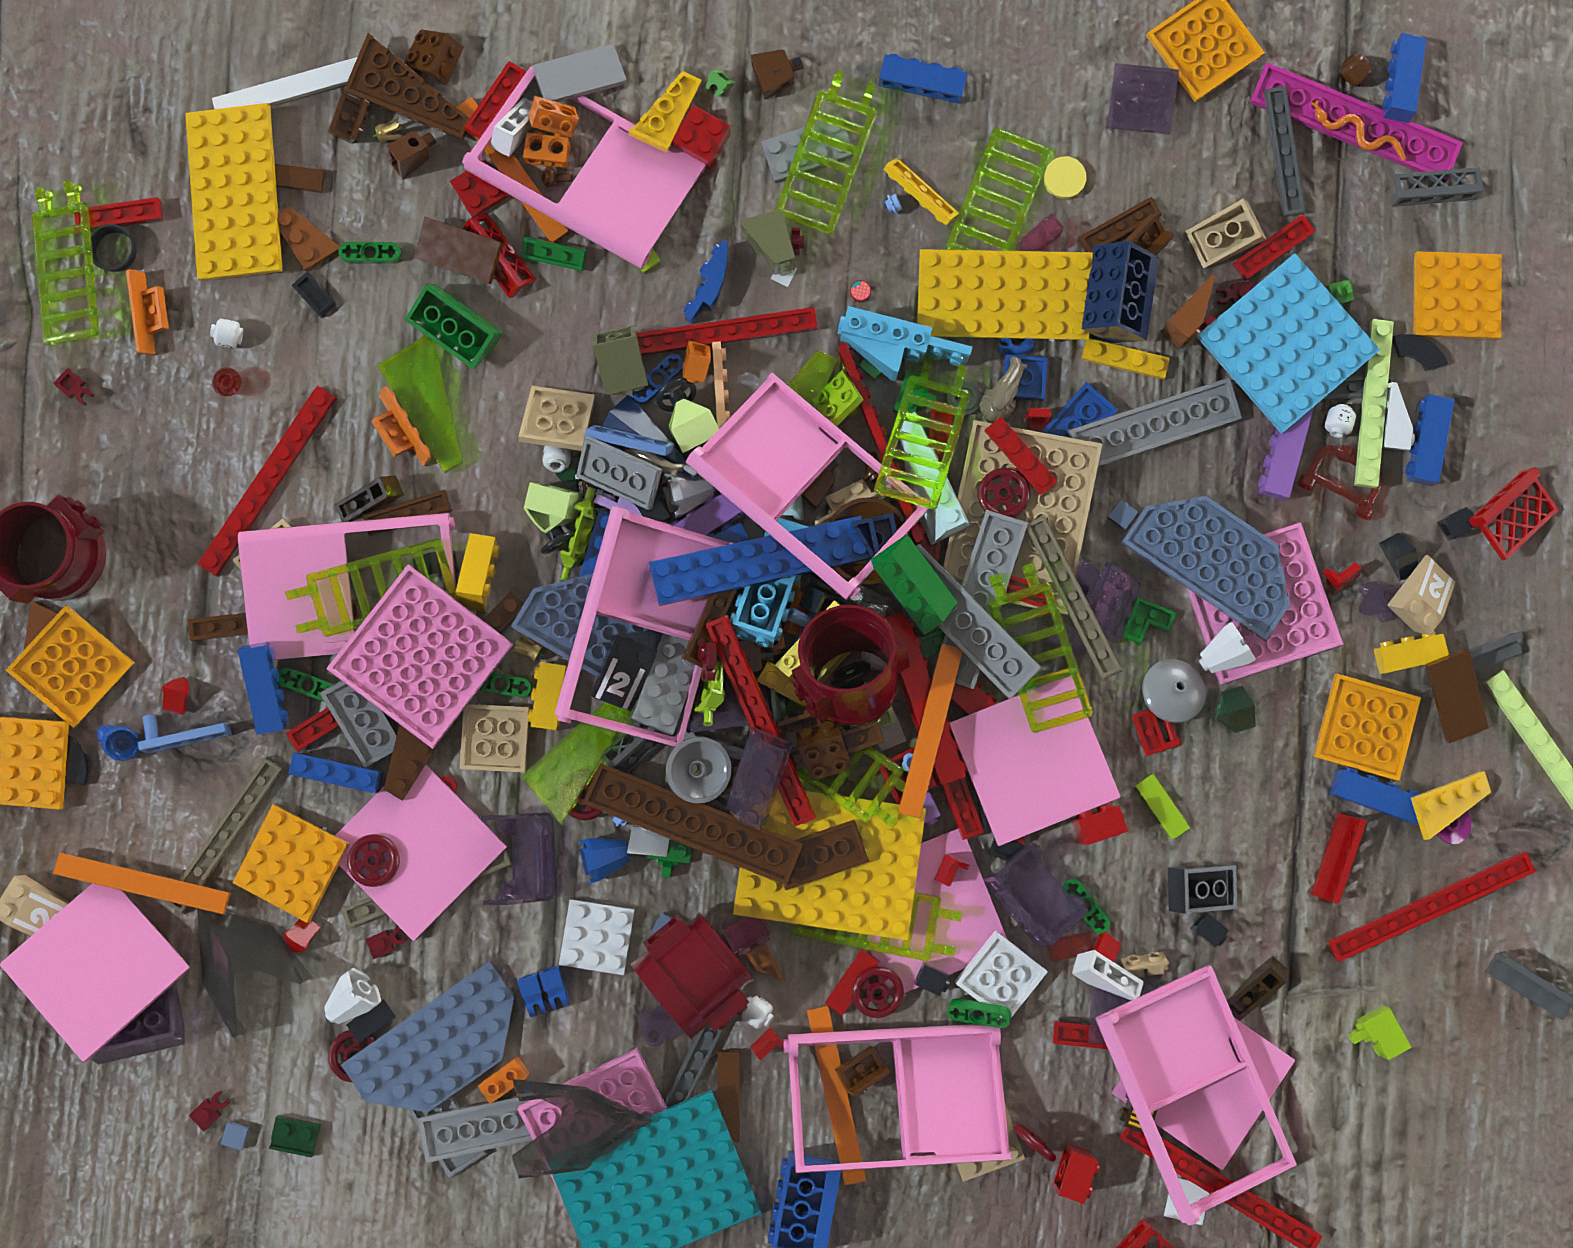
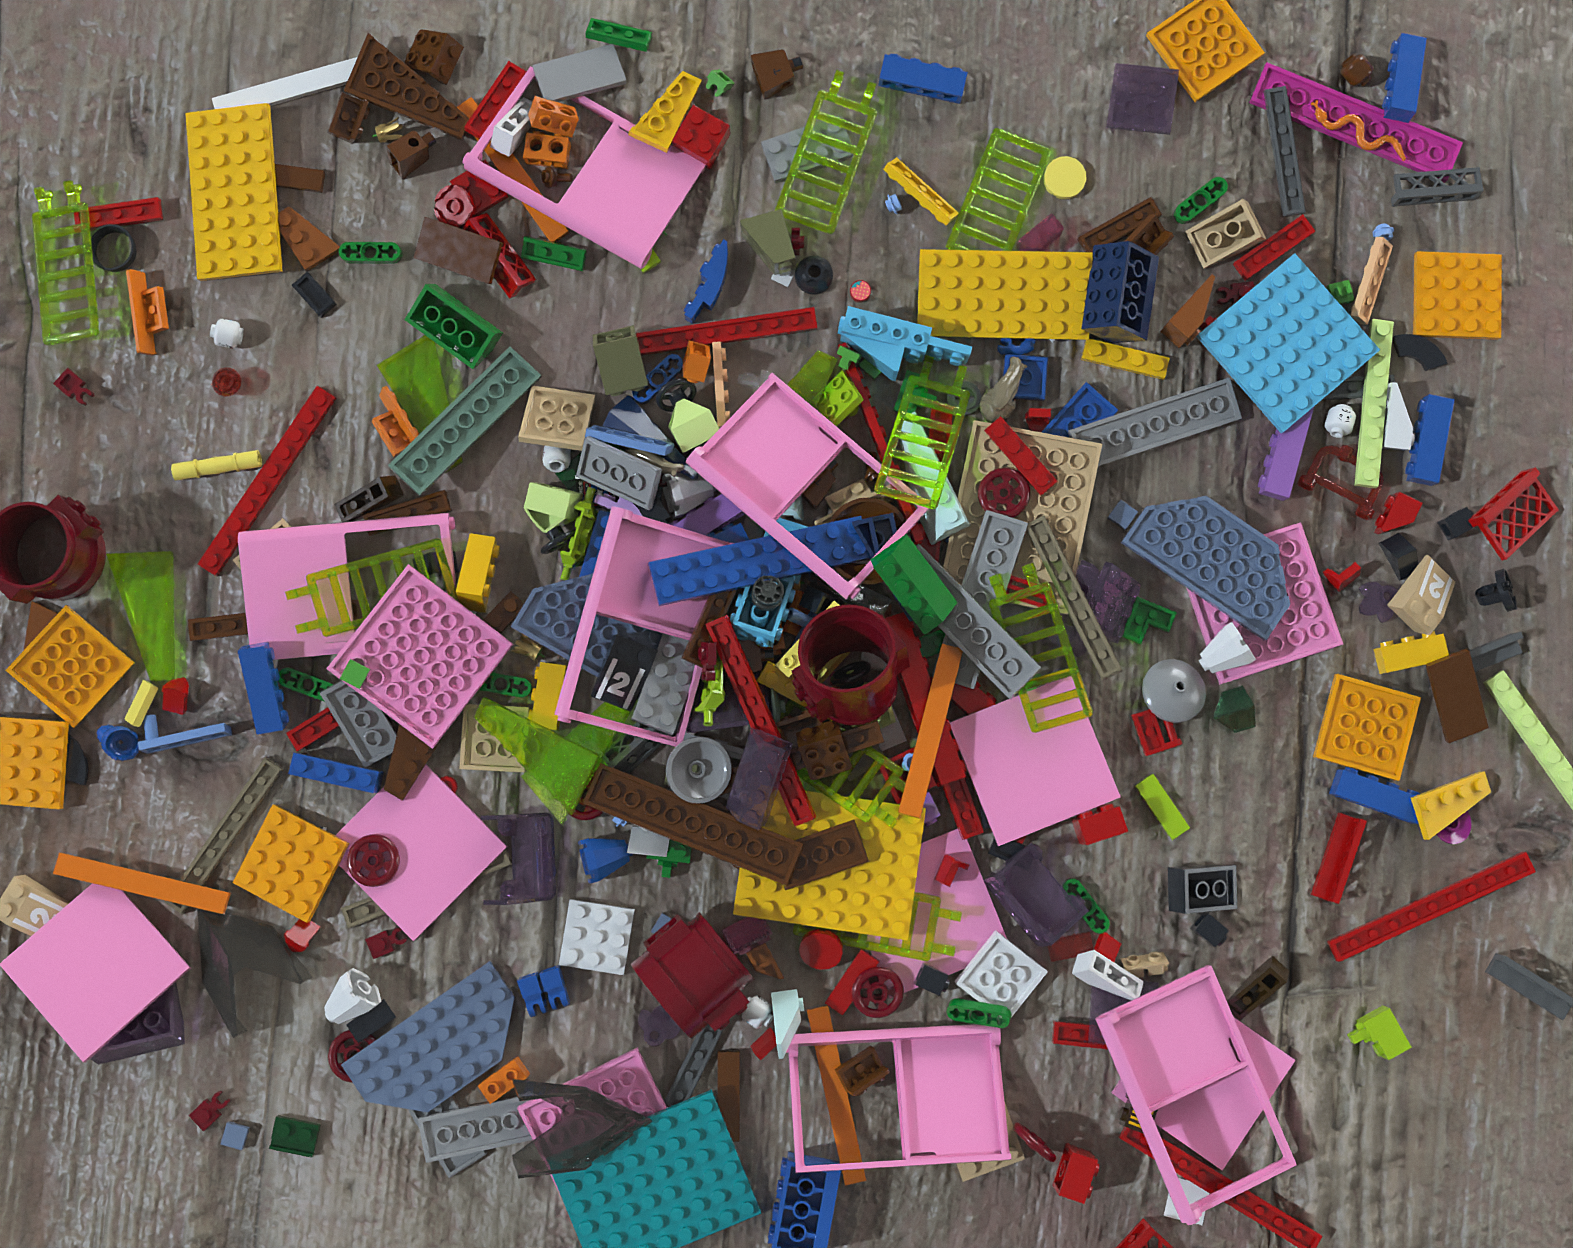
(141, 703): none -> light yellow tile
(148, 597): none -> clear neon green wing
(216, 465): none -> light yellow piece
(355, 673): none -> bright green tile
(454, 205): none -> tile
(464, 421): none -> sand green plate
(549, 757): none -> clear neon green wing
(618, 34): none -> green tile
(767, 594): none -> pearl dark grey wheel
(786, 1017): none -> light aqua slope
(813, 285): none -> black piece
(821, 949): none -> red tile
(847, 357): none -> bright green tile
(1203, 191): none -> green beam
(1371, 280): none -> light nougat plate
(1384, 230): none -> light blue plate
(1399, 512): none -> red slope
(1498, 592): none -> black tile

